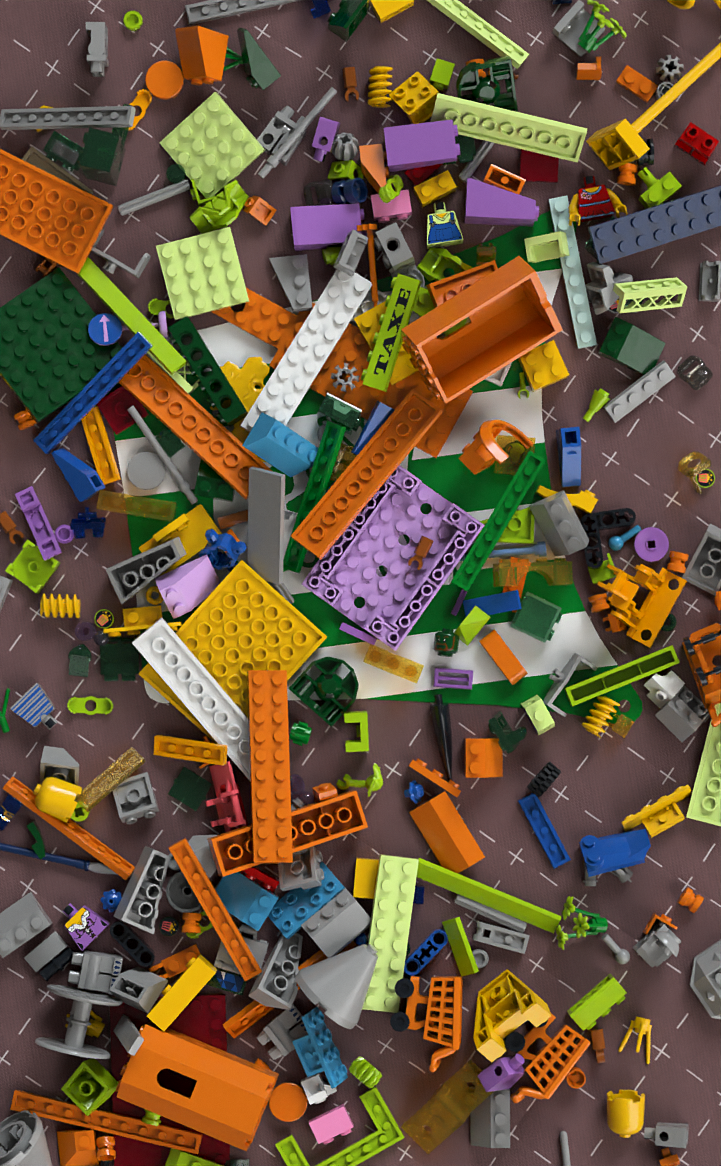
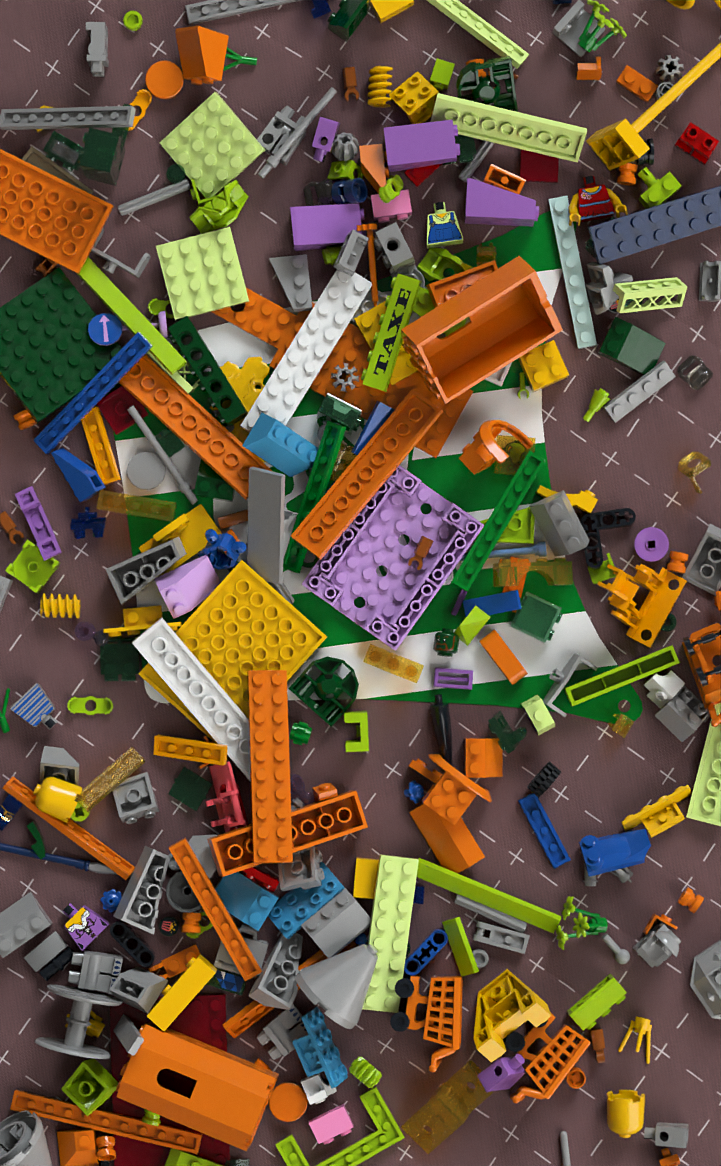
(64, 534): medium lavender plate -> none
(79, 661): clear green tile -> none
(104, 618): tile -> none
(149, 595): yellow plate -> none
(256, 64): dark green slope -> none
(259, 209): orange bracket -> none
(357, 633): medium lavender tile -> none
(372, 783): lime piece -> none
(435, 188): yellow brick -> none
(452, 792): none -> orange piece
(491, 1121): light grey slope -> none
(546, 247): yellowish green panel -> none
(569, 456): blue slope -> none
(599, 602): orange wheel -> none
(600, 715): yellow piece -> none
(615, 624): orange tile -> none
(617, 542): dark azure bar -> none
(705, 478): tile -> none

